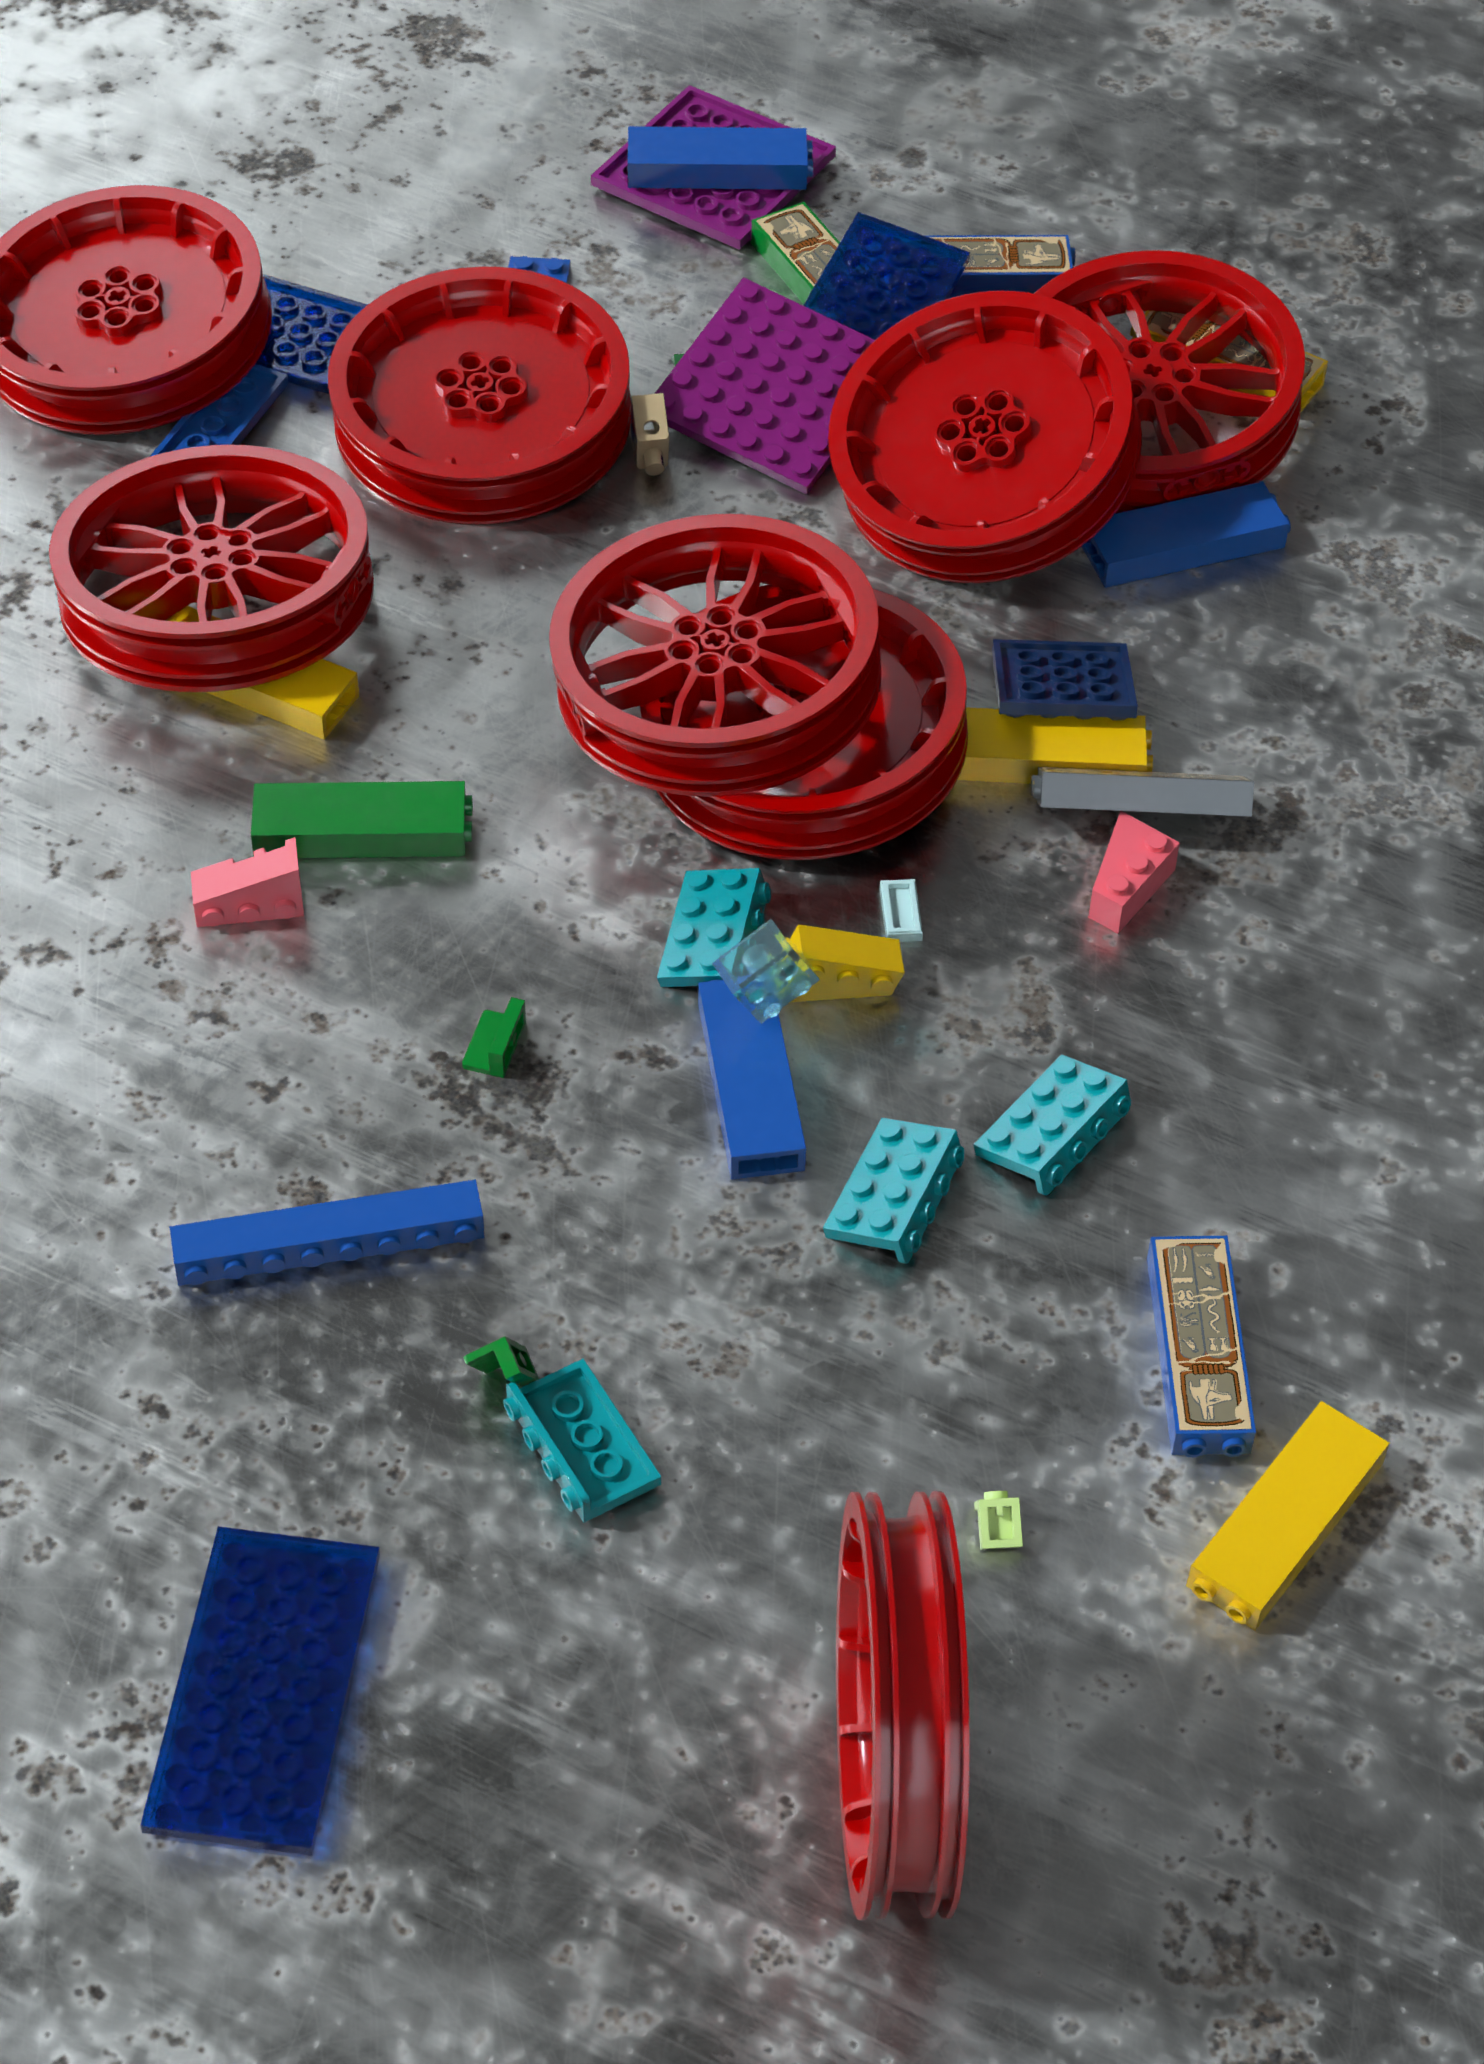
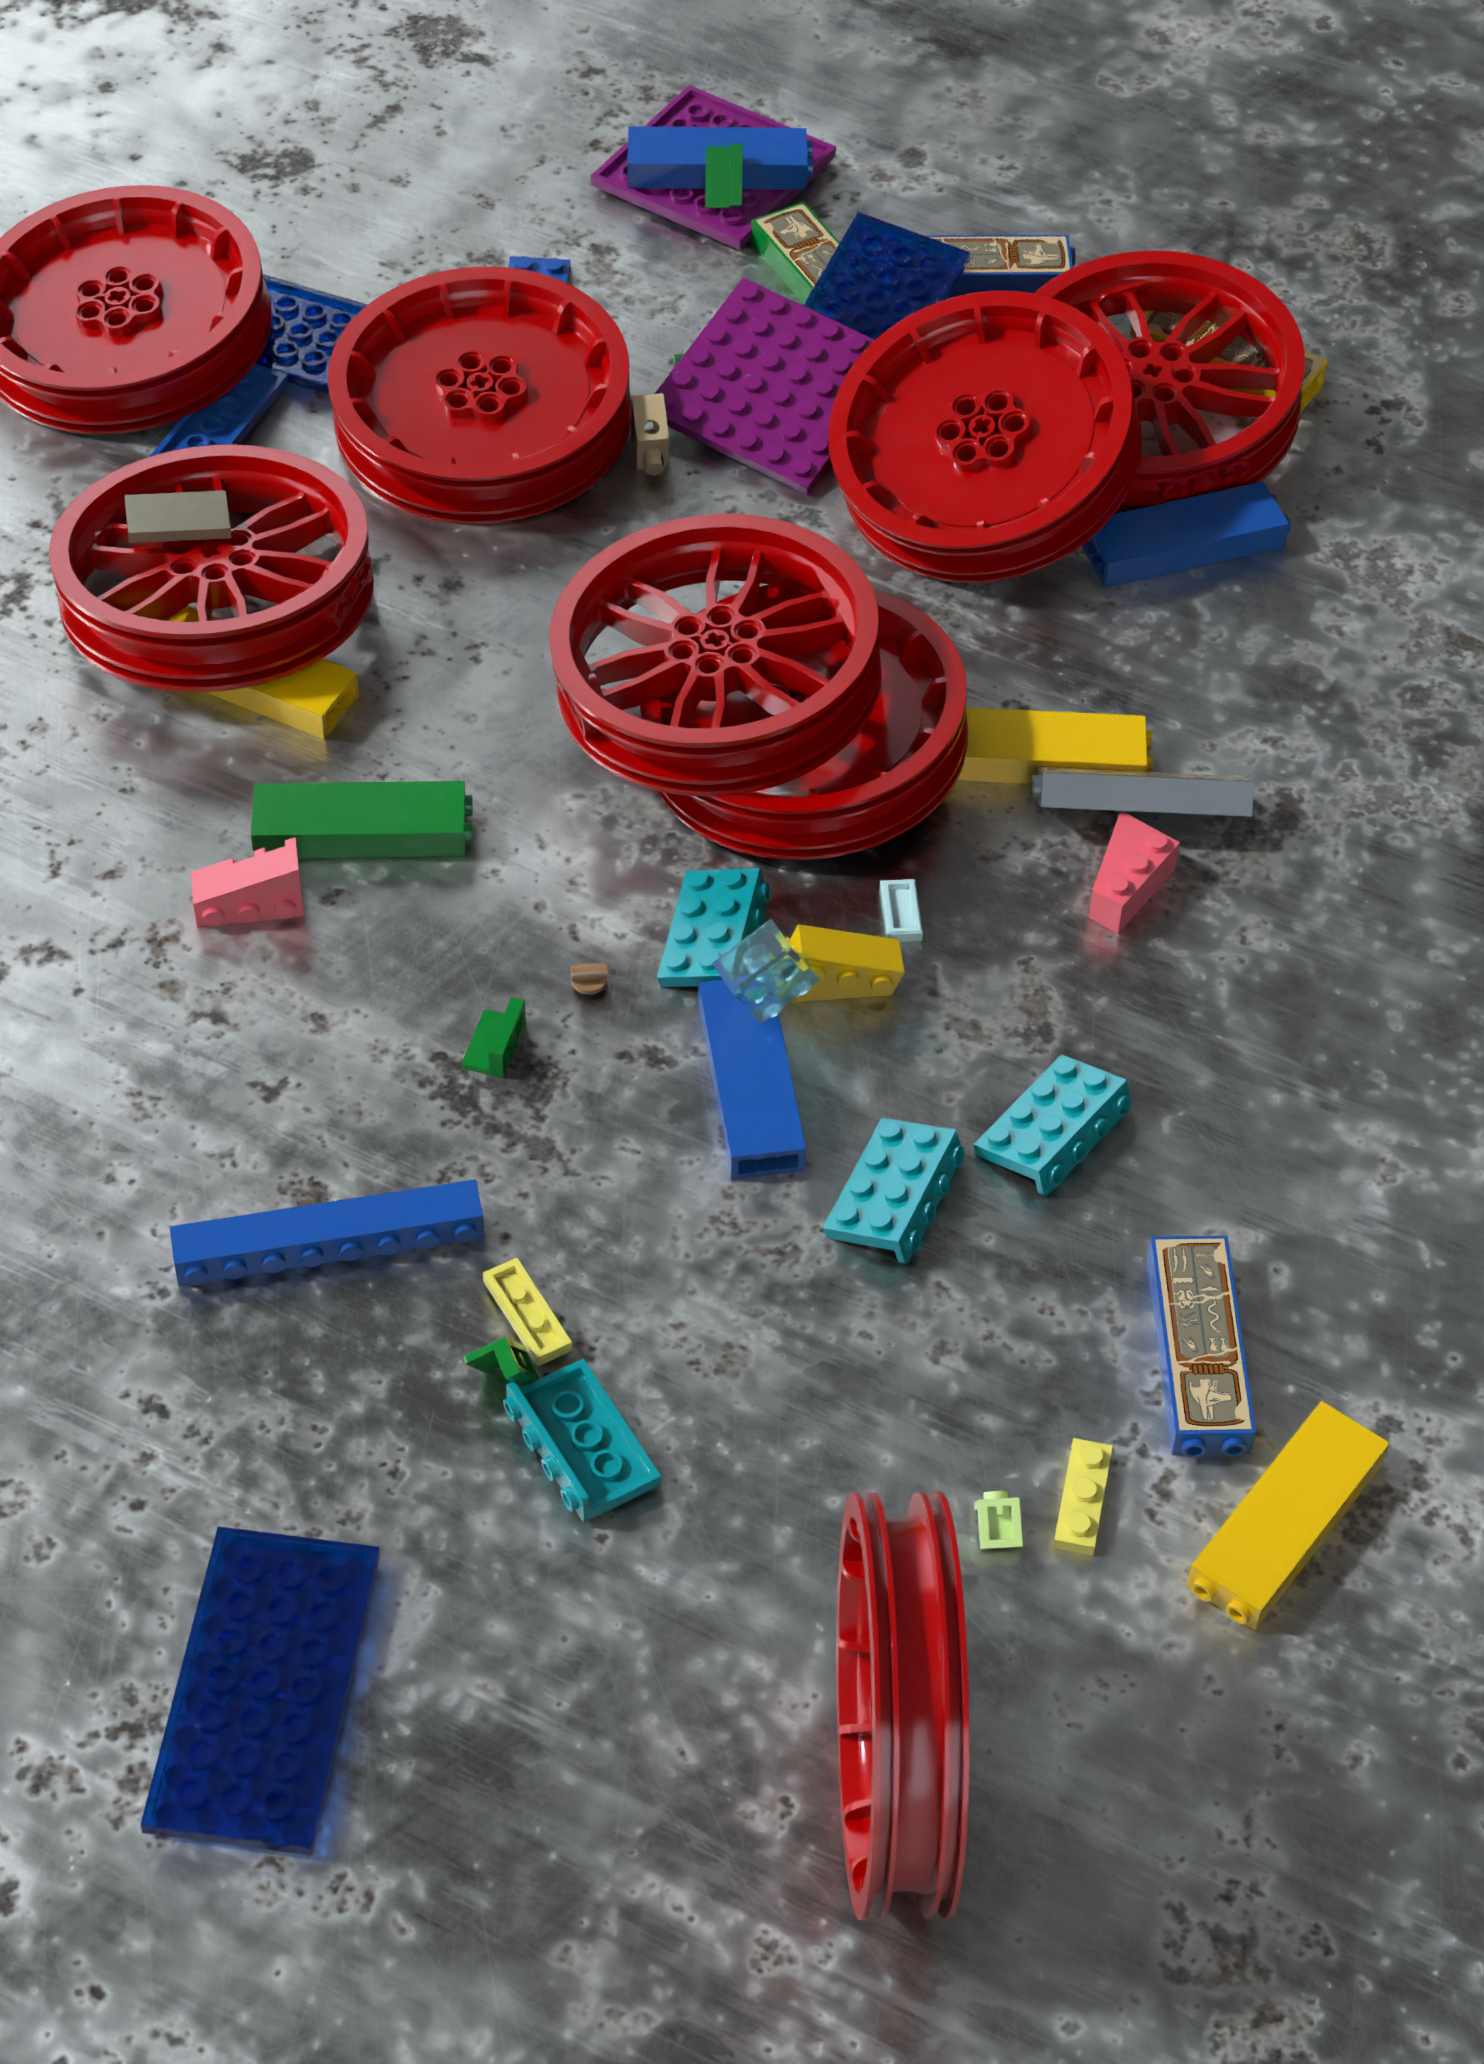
(177, 516): none -> dark tan tile
(527, 1311): none -> light yellow plate
(589, 977): none -> medium nougat plate
(724, 176): none -> green panel
(1064, 679): dark blue plate -> none
(1083, 1496): none -> light yellow plate

